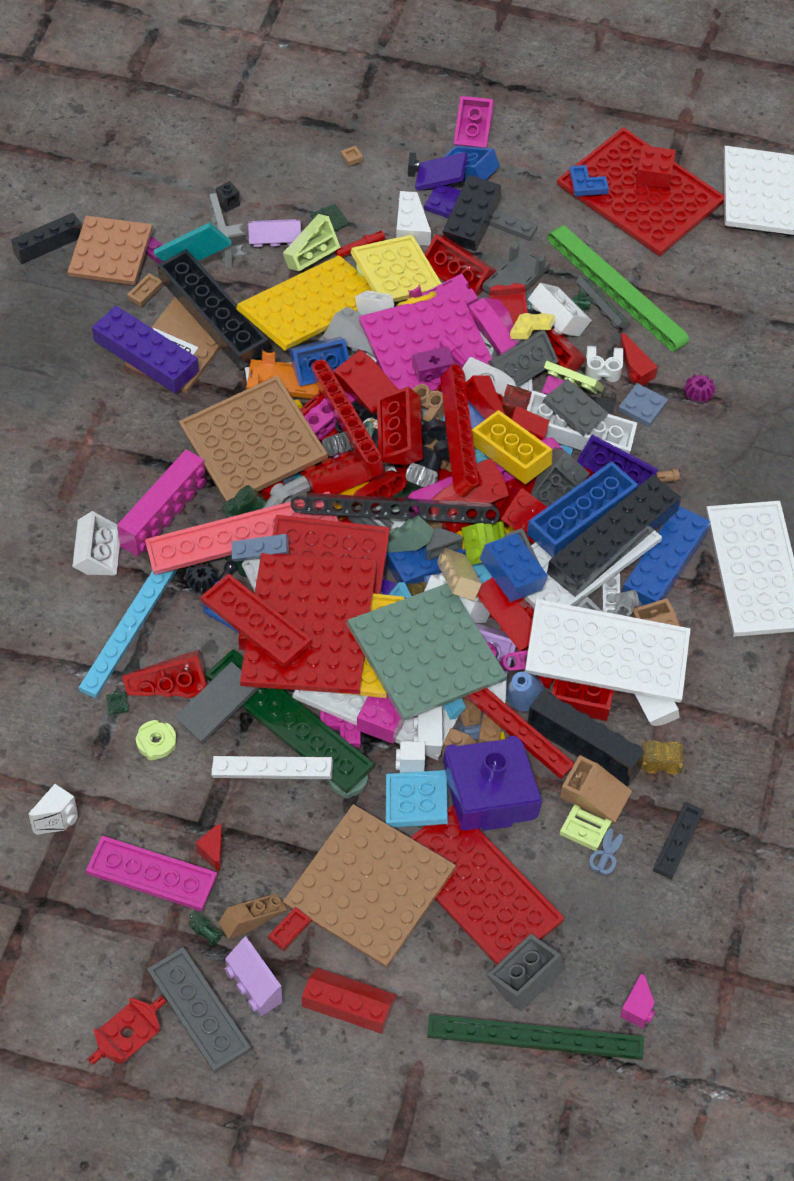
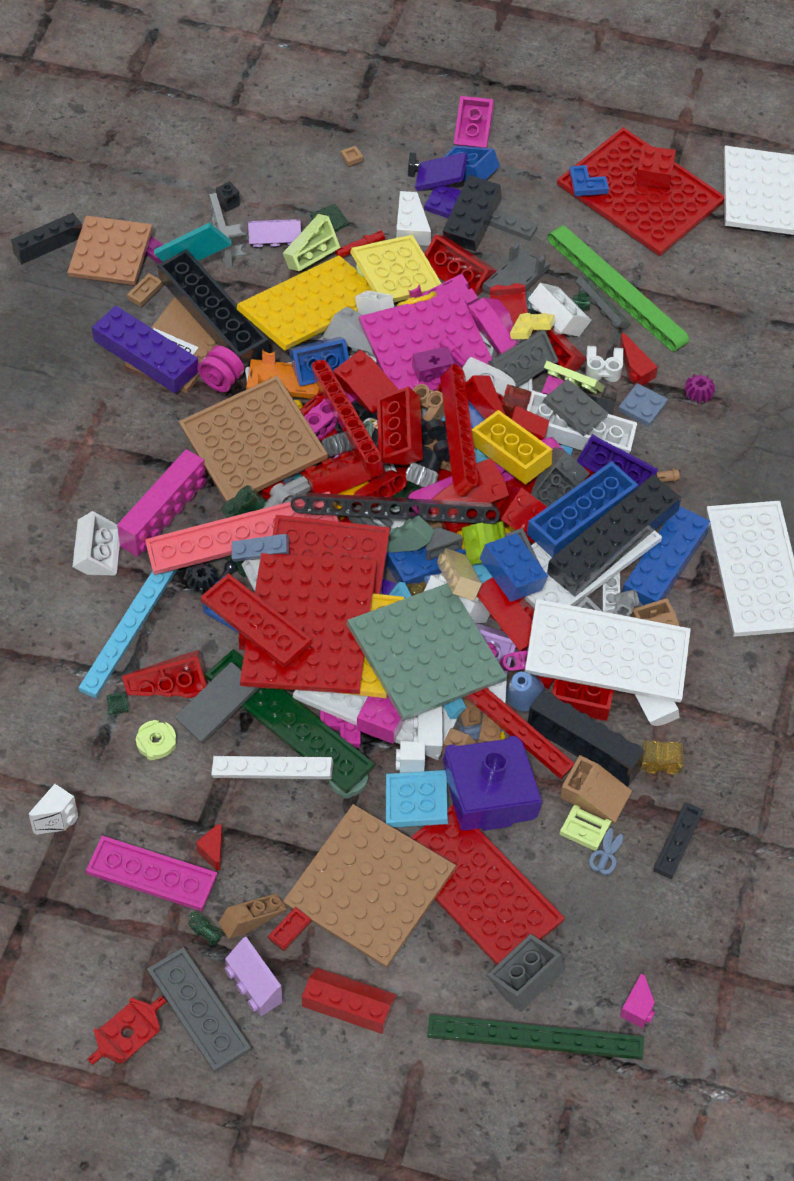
(220, 368): none -> dark pink wheel

